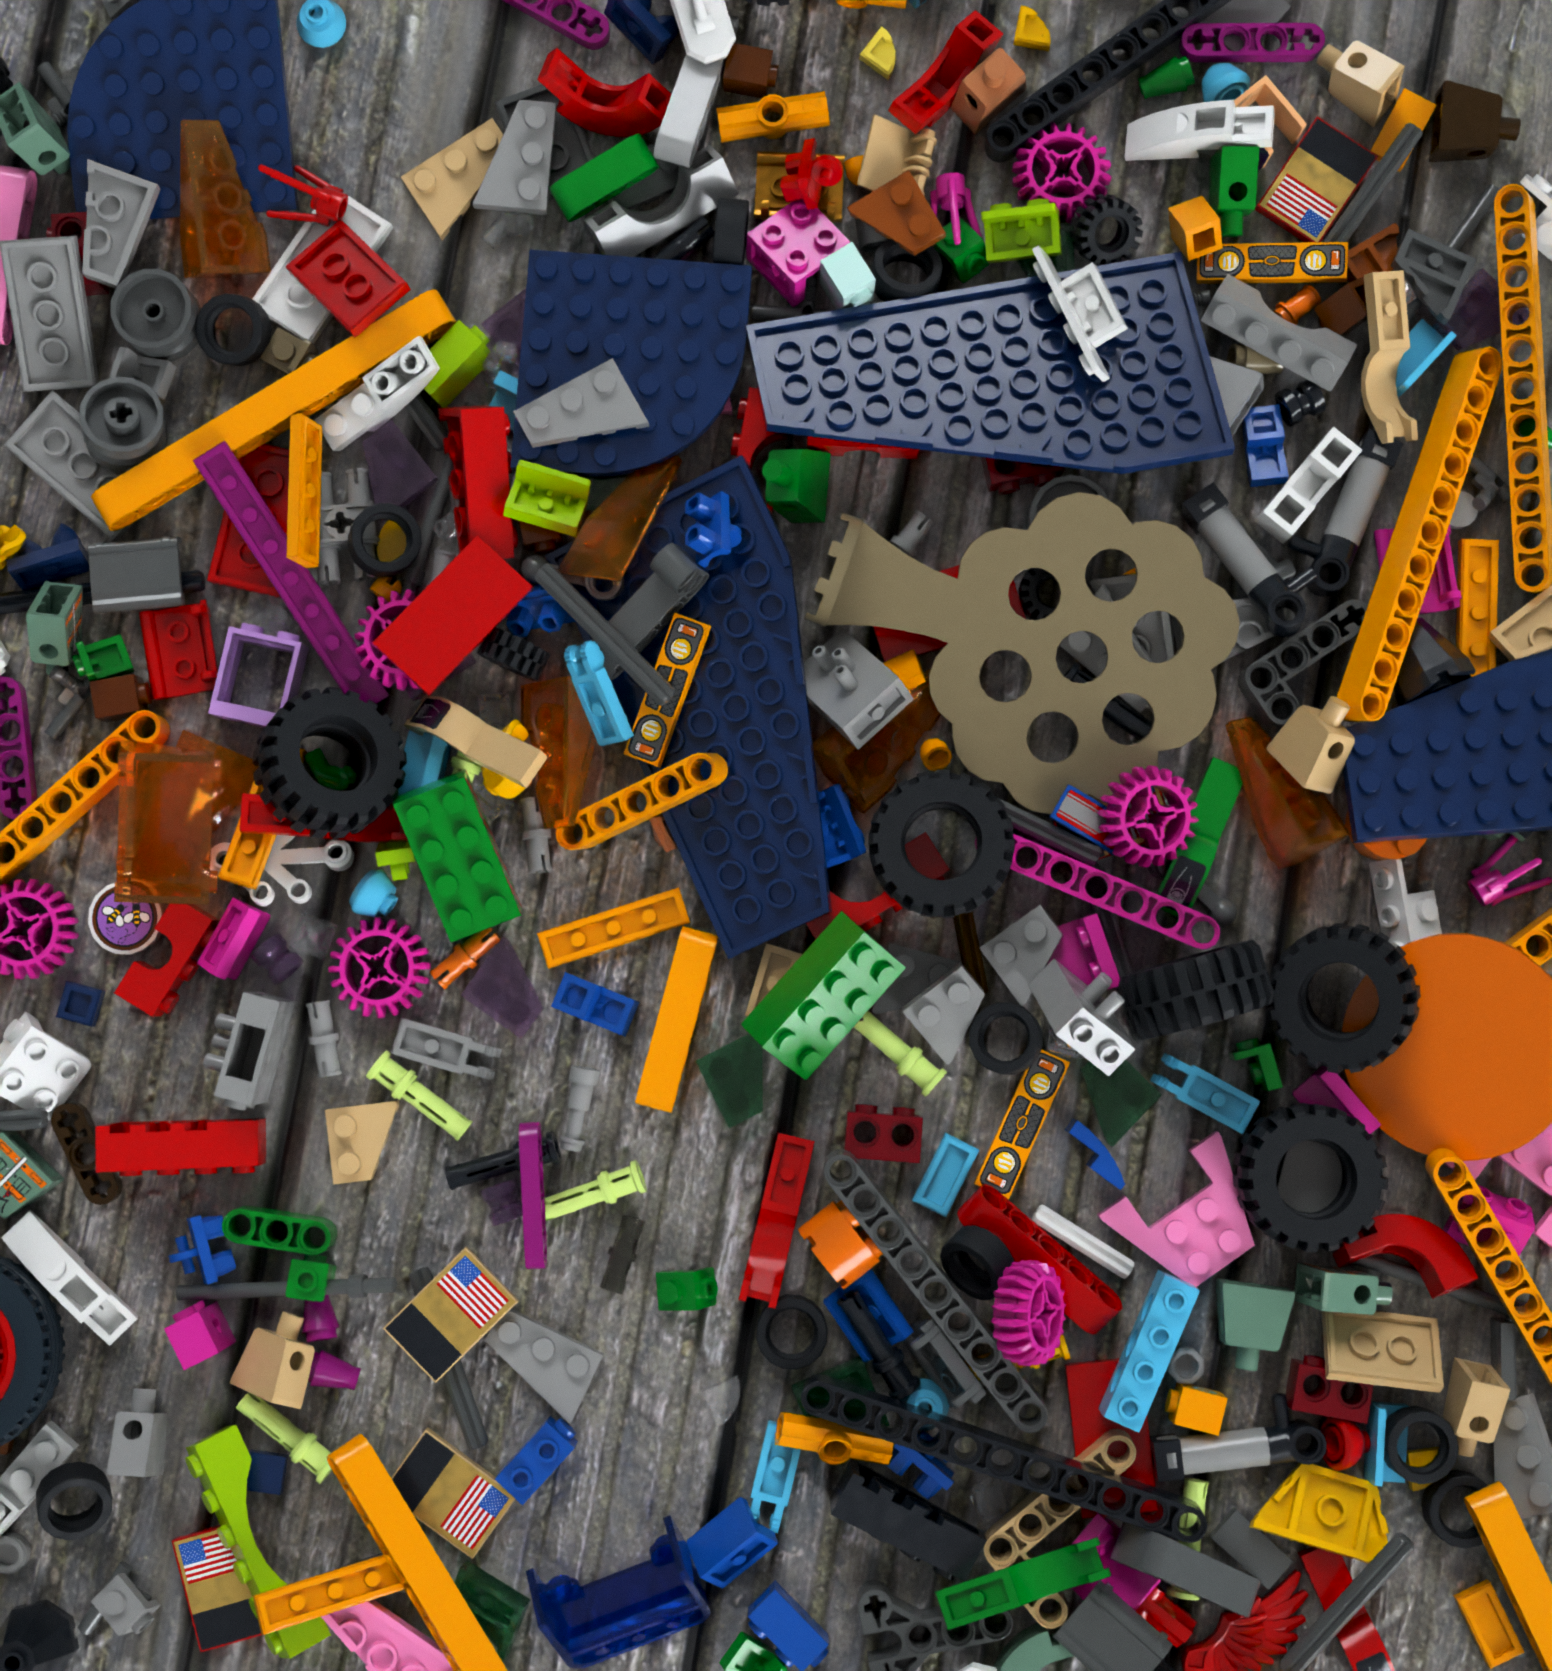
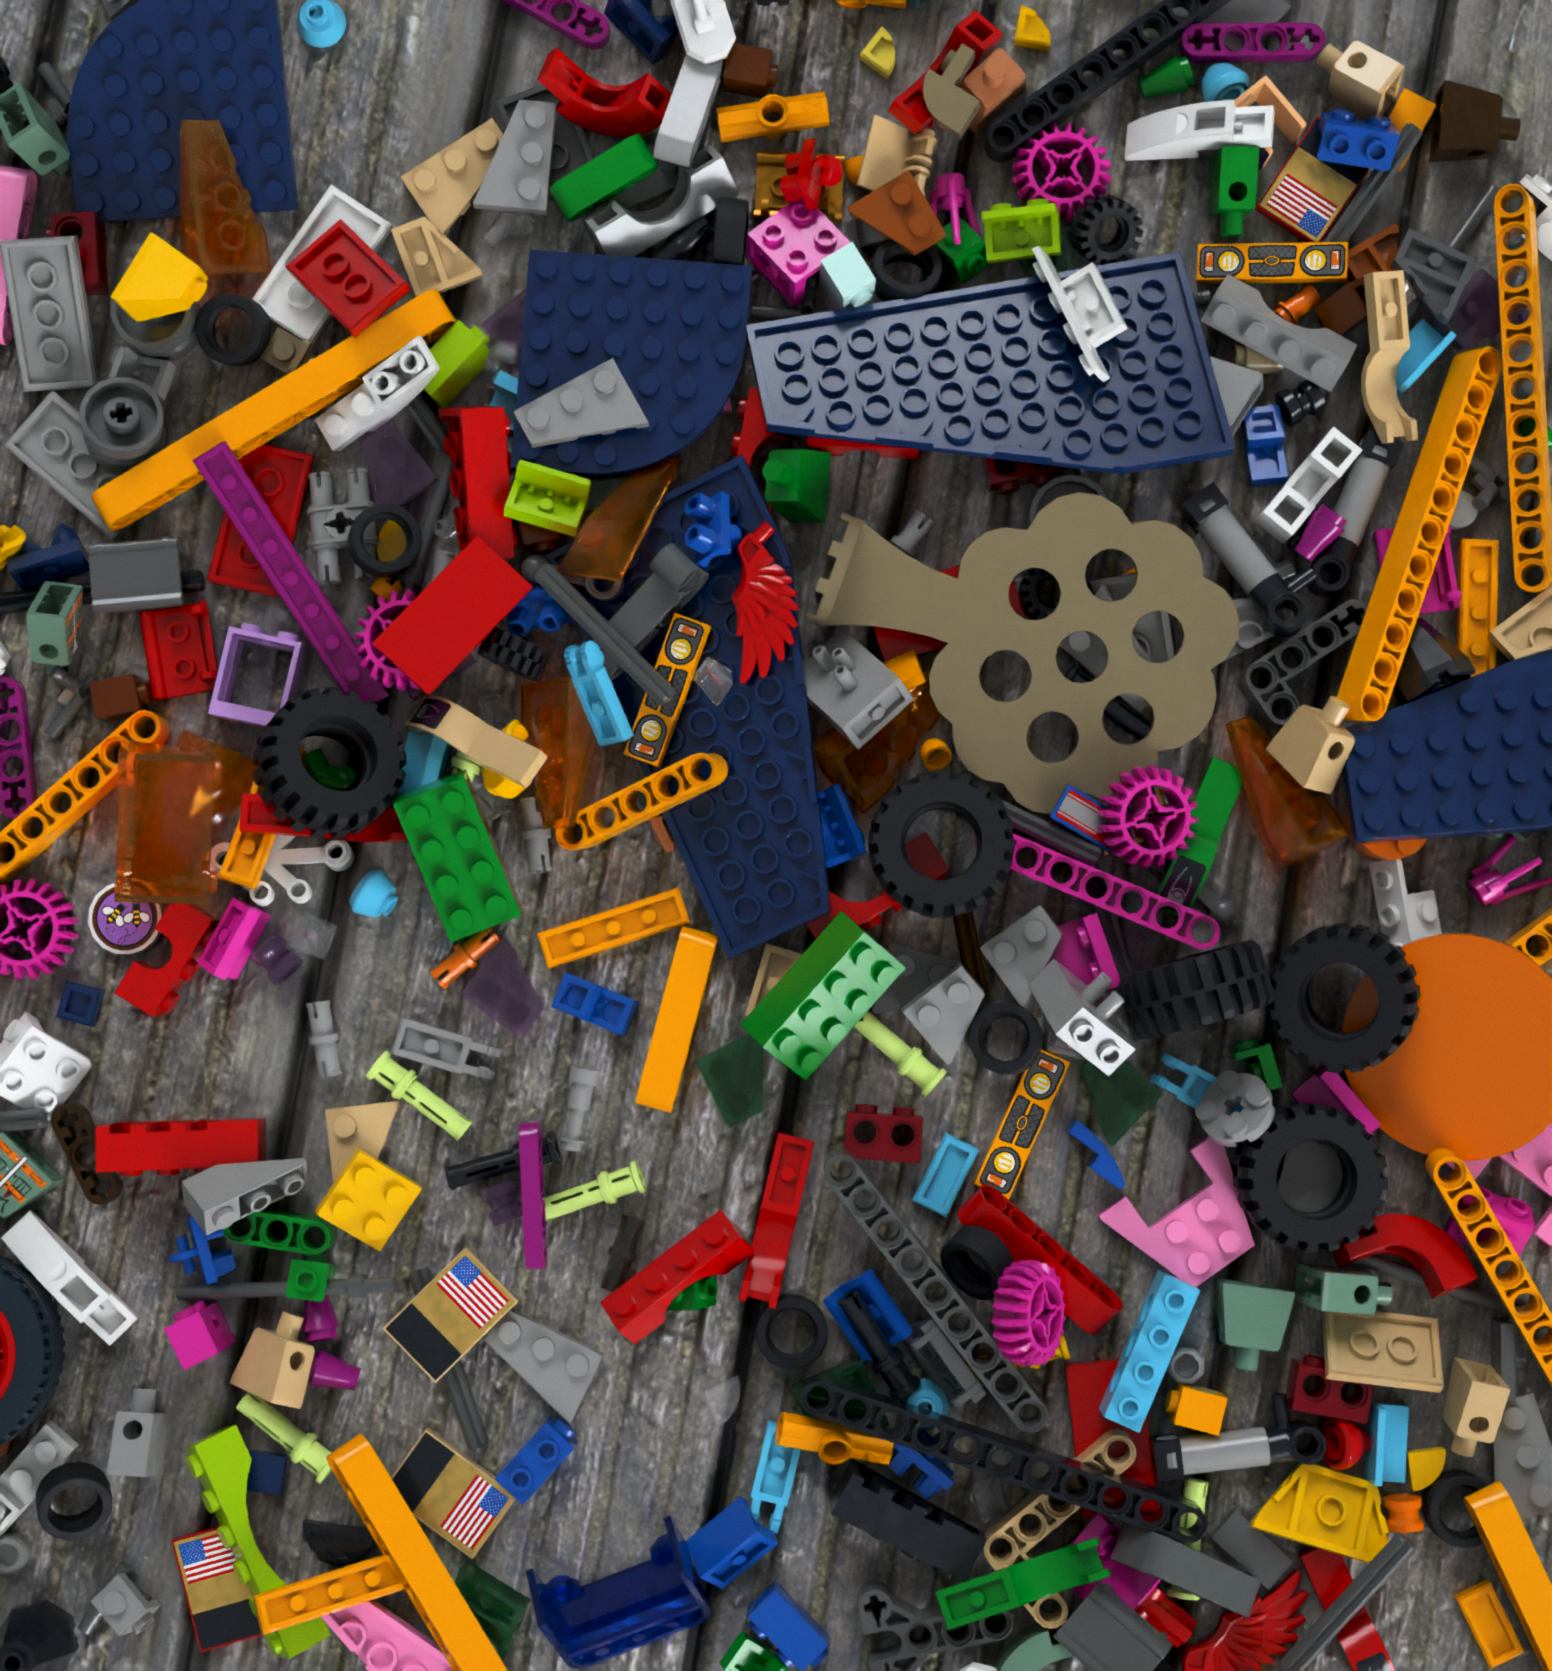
(103, 659): green bracket -> none
(115, 222): light grey wing -> none
(159, 282): none -> yellow slope
(239, 1189): none -> light grey slope
(251, 1049): light grey piece -> none
(304, 491): light orange tile -> none
(327, 200): red plant -> none
(337, 1542): none -> black tile
(368, 1199): none -> yellow plate
(390, 953): dark pink gear -> none
(397, 856): lime tile -> none
(432, 258): none -> tan wing
(706, 1251): none -> red arch
(714, 680): none -> clear slope
(762, 605): none -> red animal
(839, 1243): orange brick -> none
(945, 101): none -> dark tan brick
(1083, 1241): white axle -> none
(1195, 228): light orange brick -> none
(1228, 1091): none -> light grey plate
(1319, 532): none -> magenta cone
(1357, 140): none -> blue bracket
(1403, 1512): none -> orange wheel
(1446, 1453): black tyre -> none

